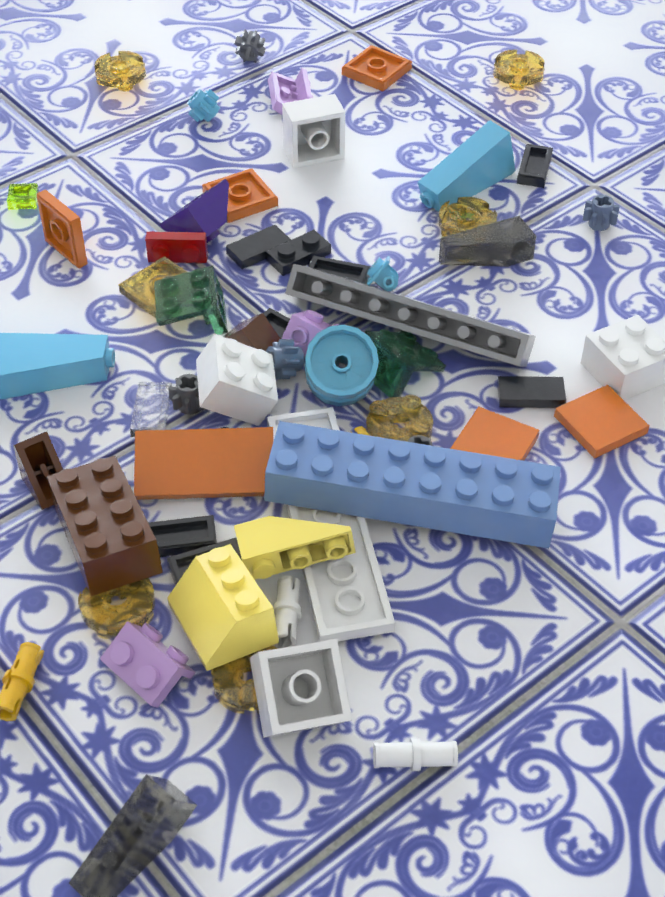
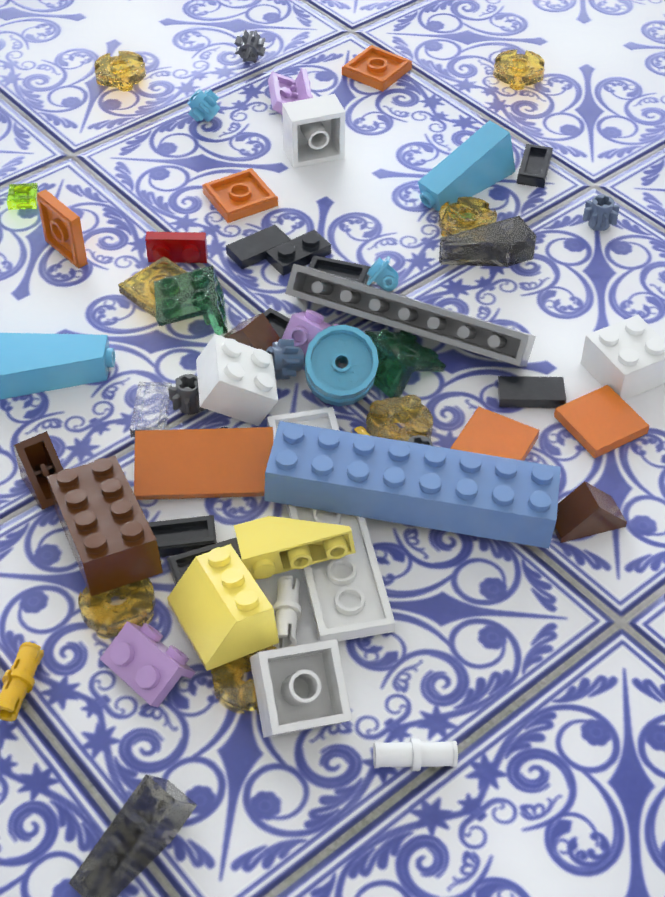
(202, 214): dark purple slope -> none
(587, 513): none -> reddish brown slope

